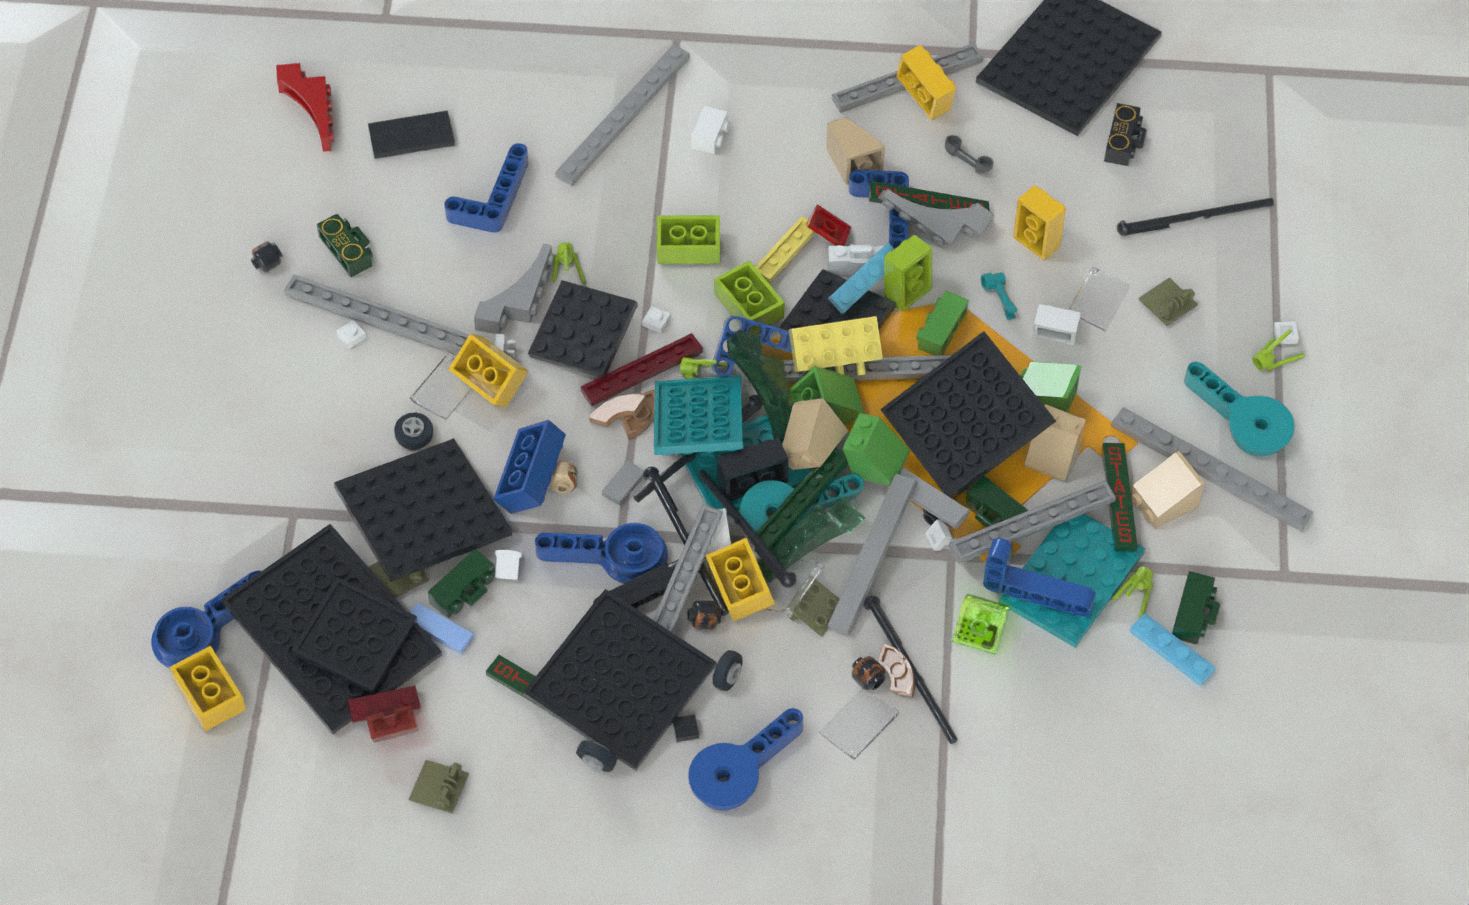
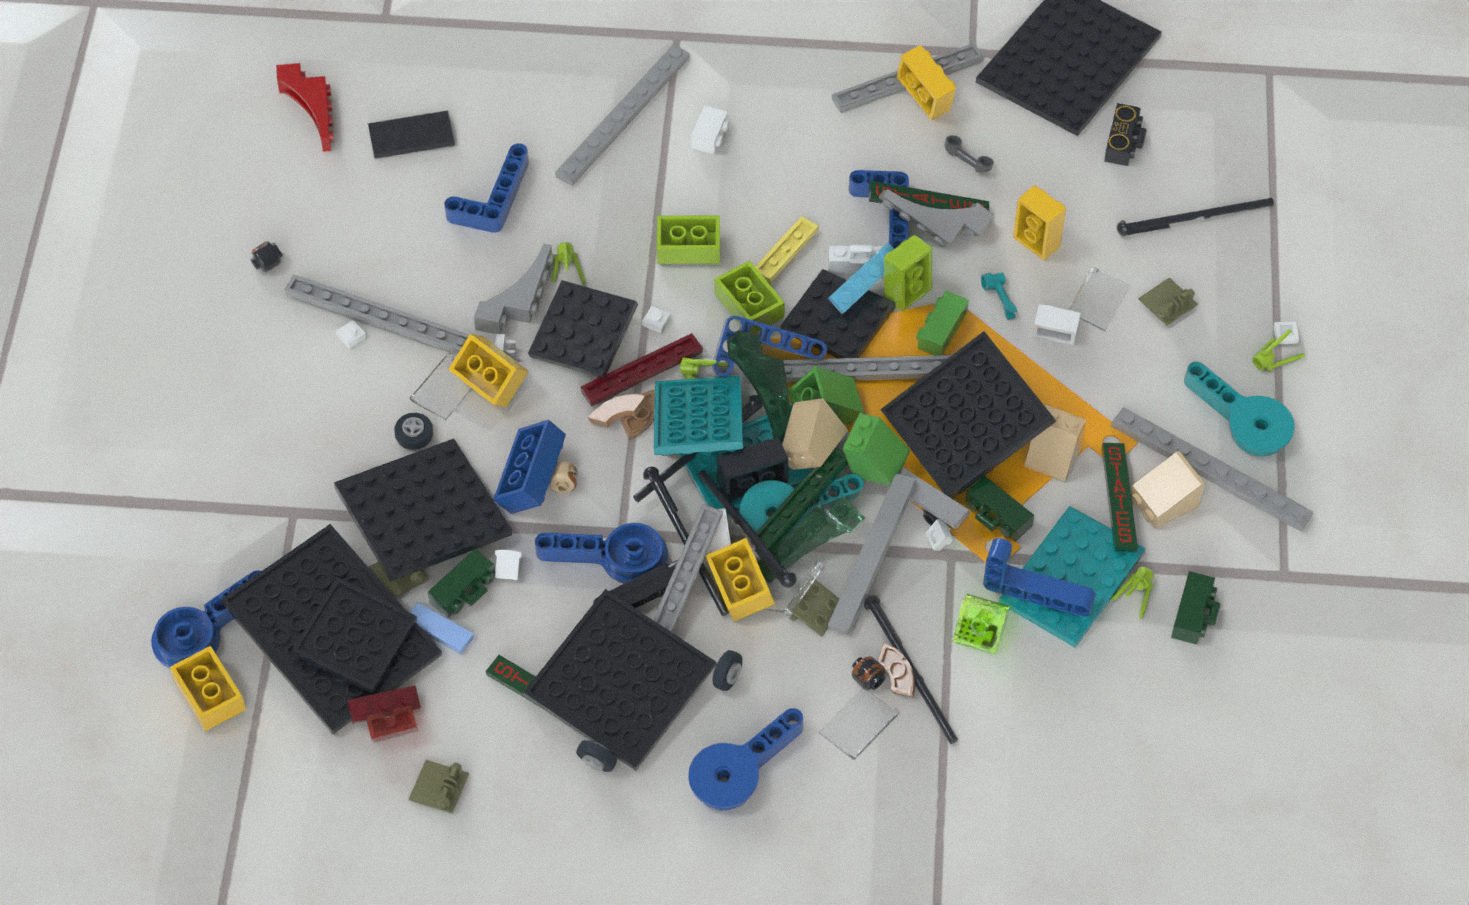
(340, 240): dark green piece -> none
(623, 483): light grey tile -> none
(685, 728): black tile -> none
(704, 615): black head -> none
(828, 226): red slope -> none
(836, 345): light yellow piece -> none
(853, 148): tan slope -> none
(1033, 521): light grey tile -> none
(1053, 383): slope -> none
(1172, 649): medium azure plate -> none

